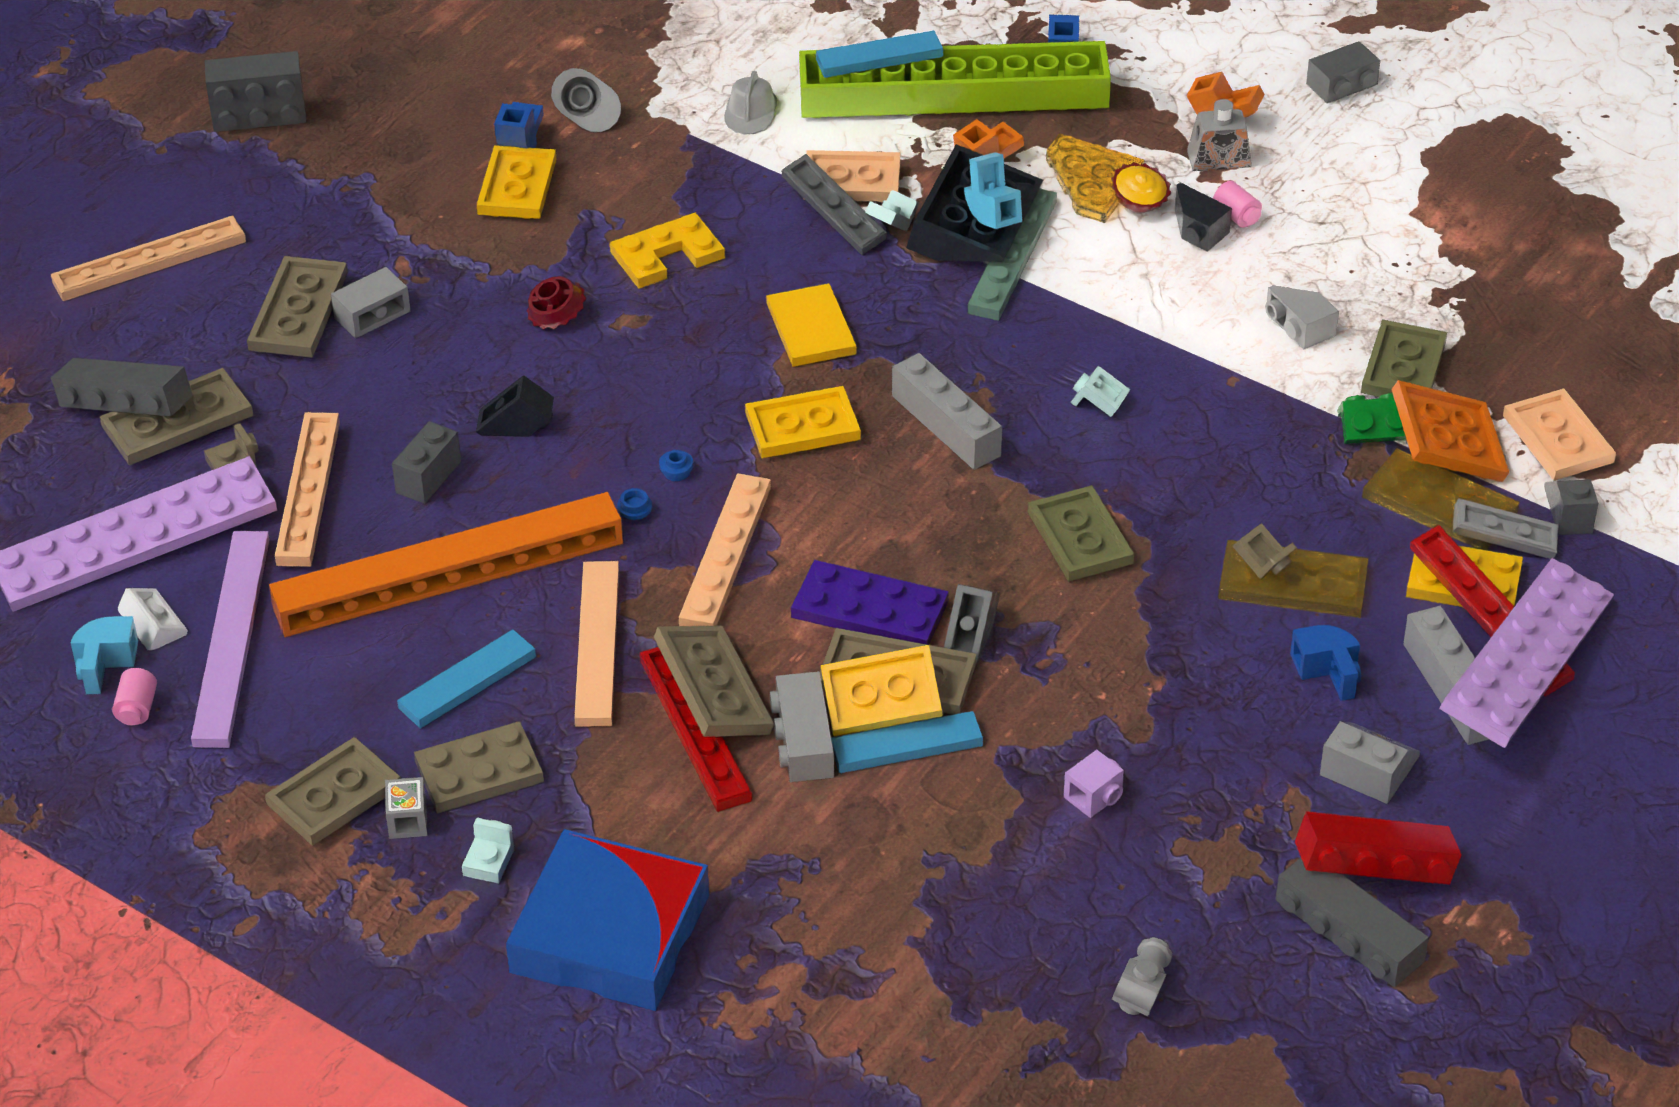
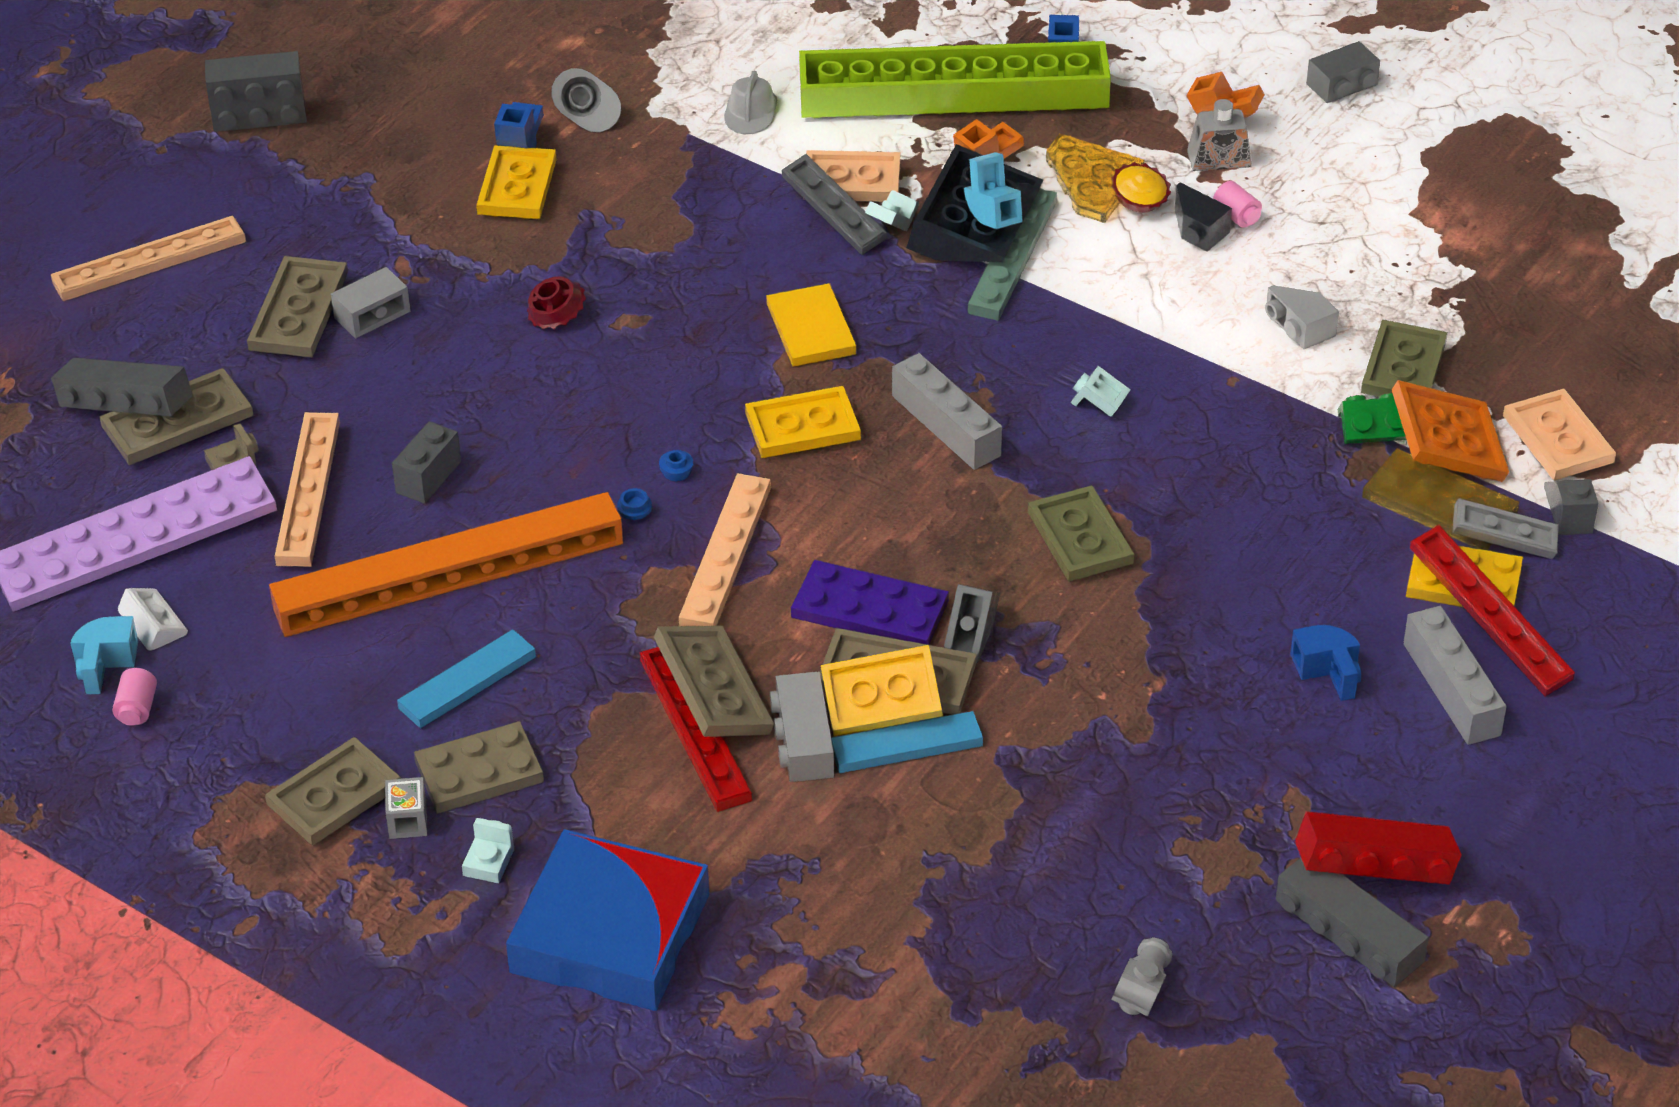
(230, 640): lavender tile -> none
(516, 411): black slope -> none
(597, 644): light nougat tile -> none
(641, 251): yellow plate -> none
(879, 53): dark azure tile -> none
(1094, 783): lavender brick -> none
(1263, 551): dark tan bracket -> none
(1309, 583): clear yellow plate -> none
(1366, 761): light grey slope -> none
(1526, 652): lavender plate -> none

